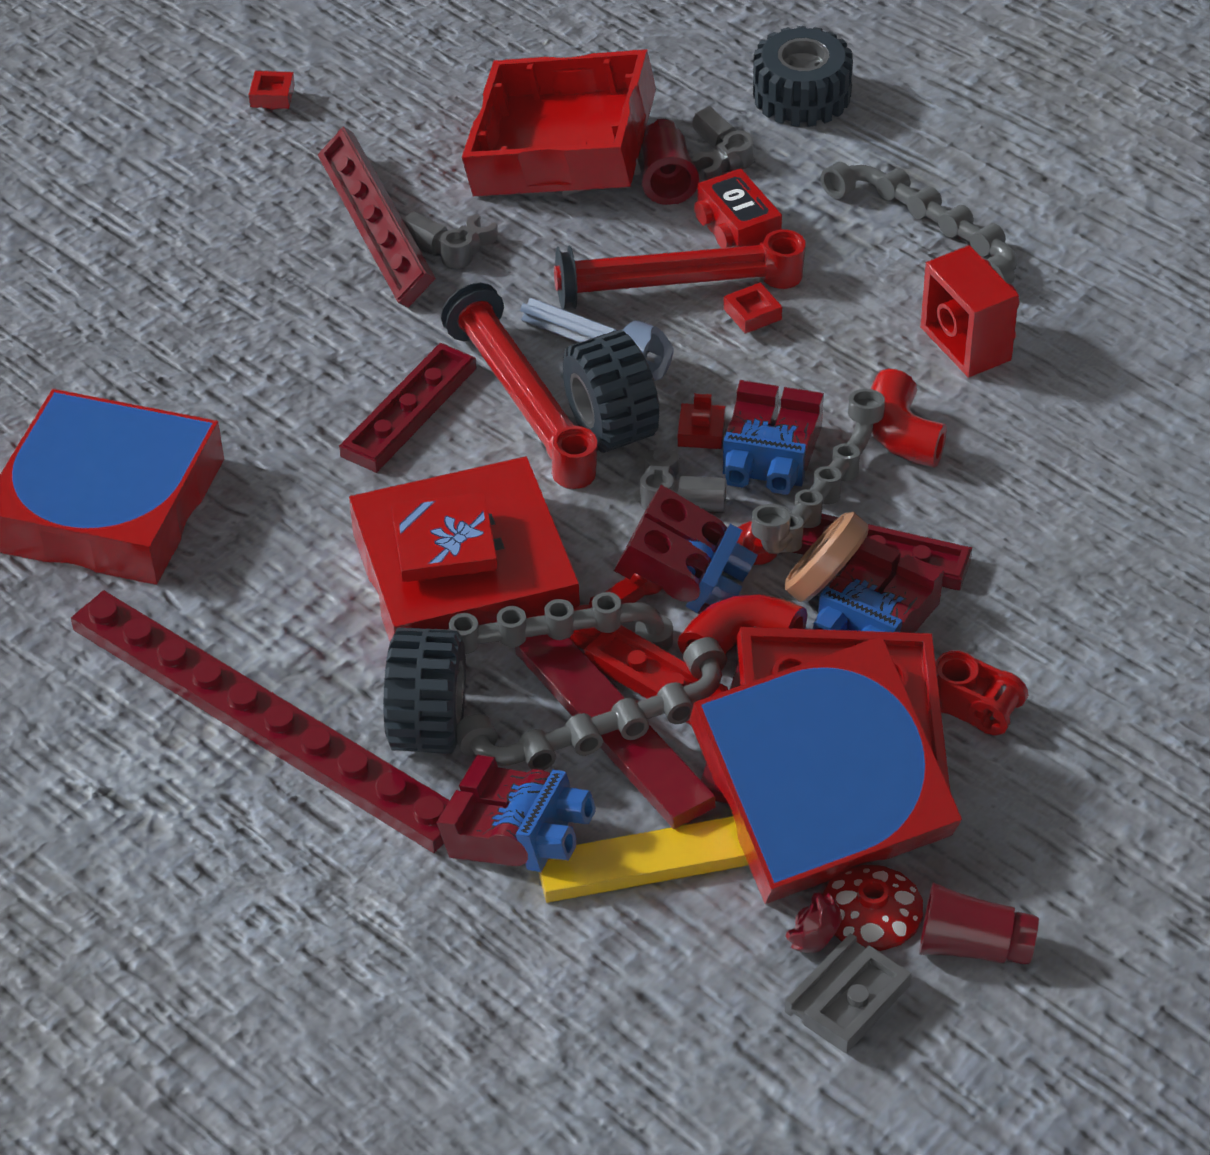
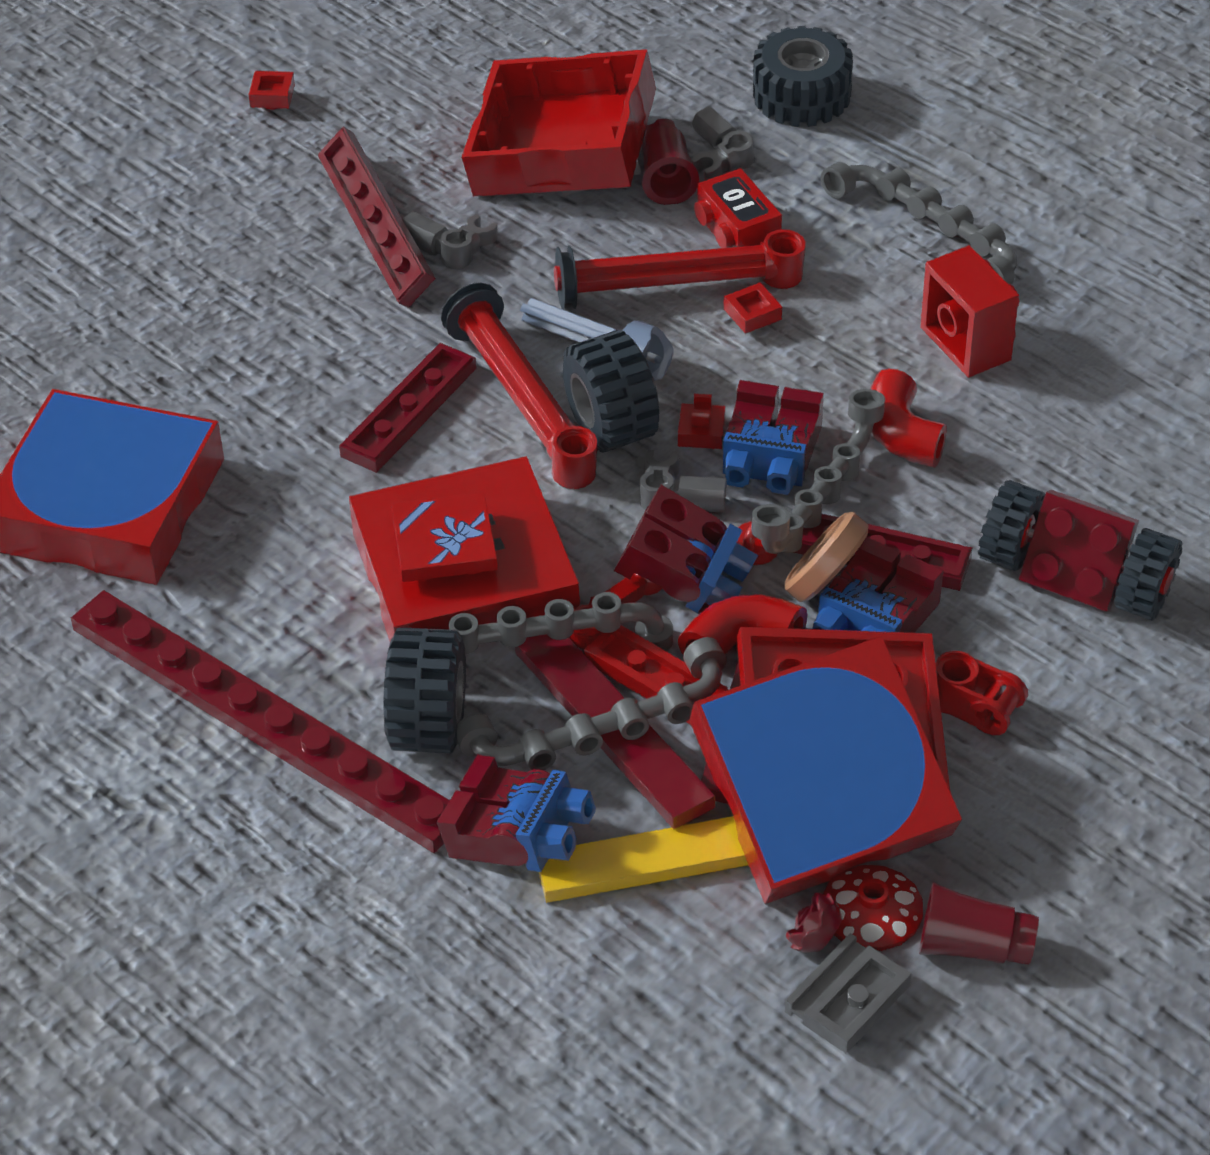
(1079, 550): none -> plate

